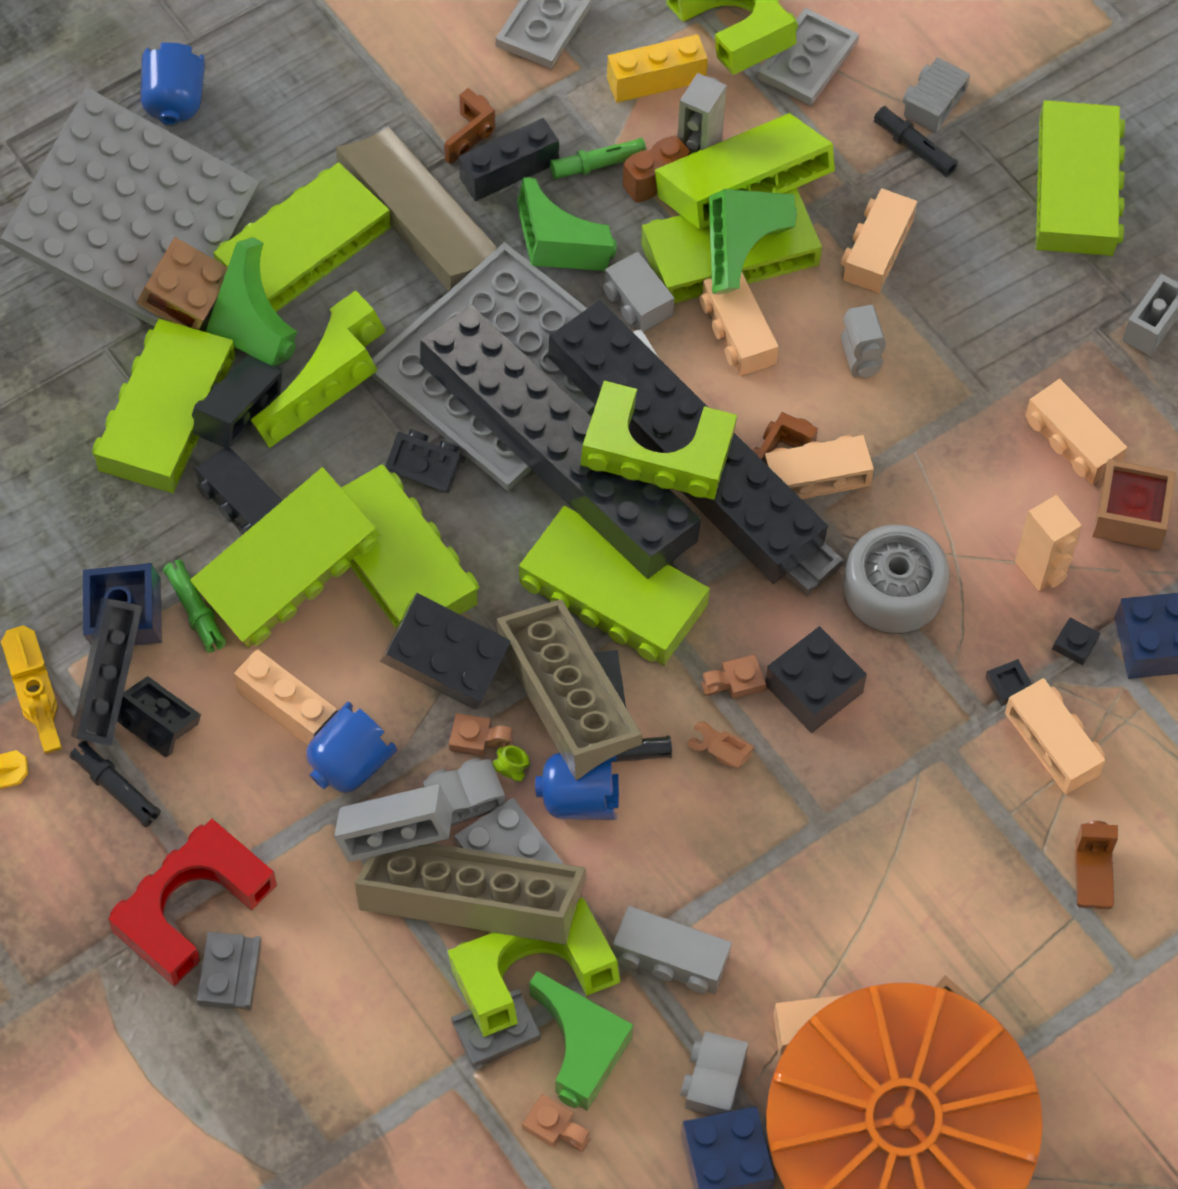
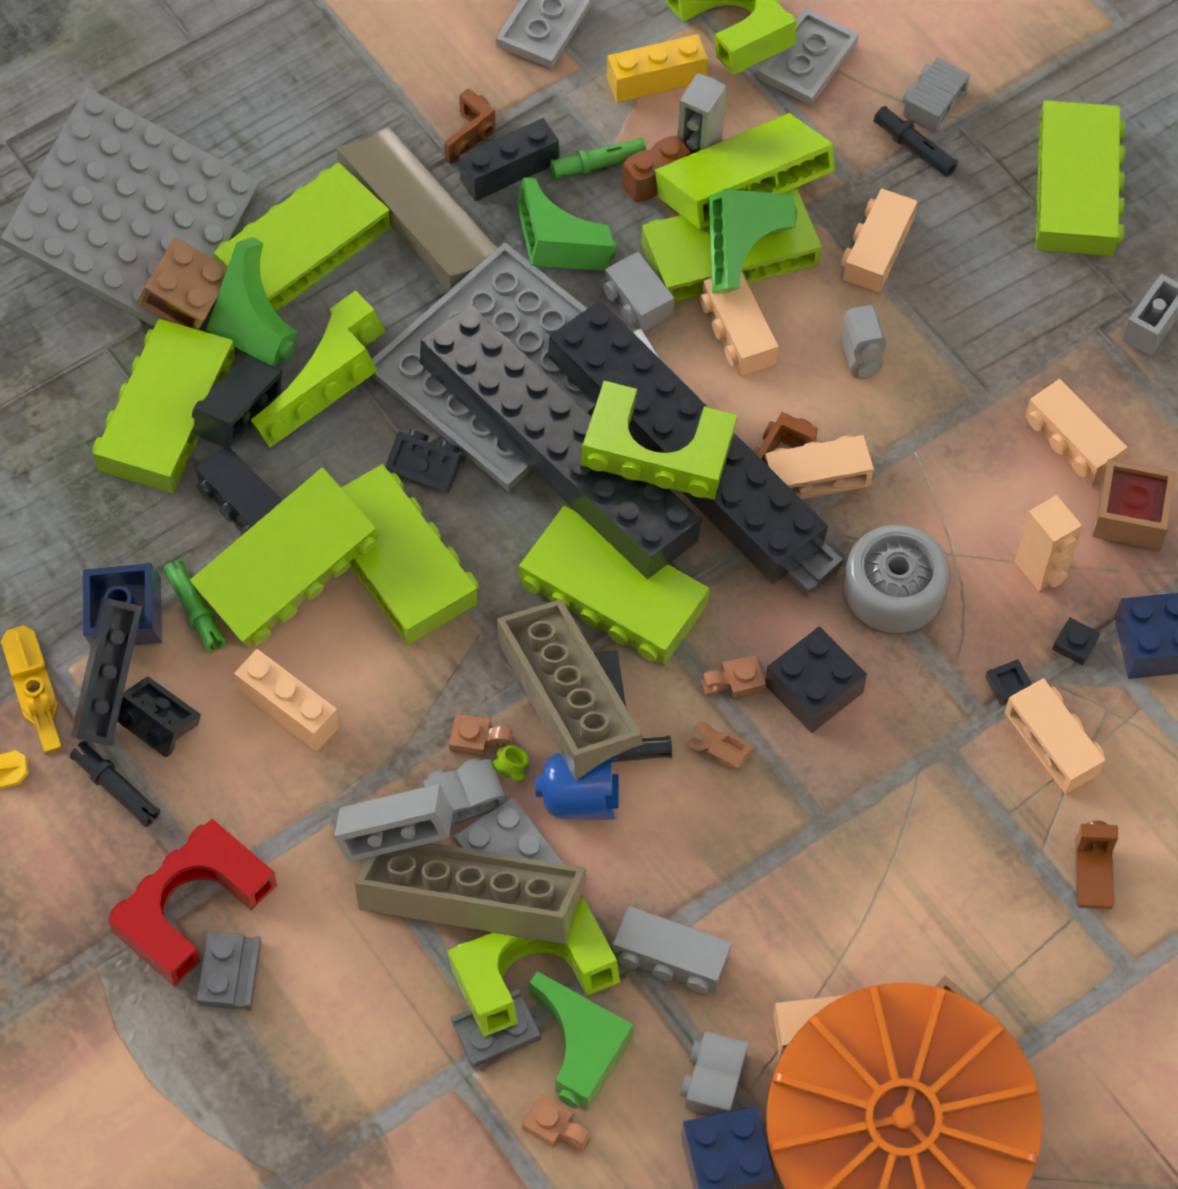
(172, 82): blue cylinder -> none
(347, 750): blue cylinder -> none
(445, 651): black brick -> none

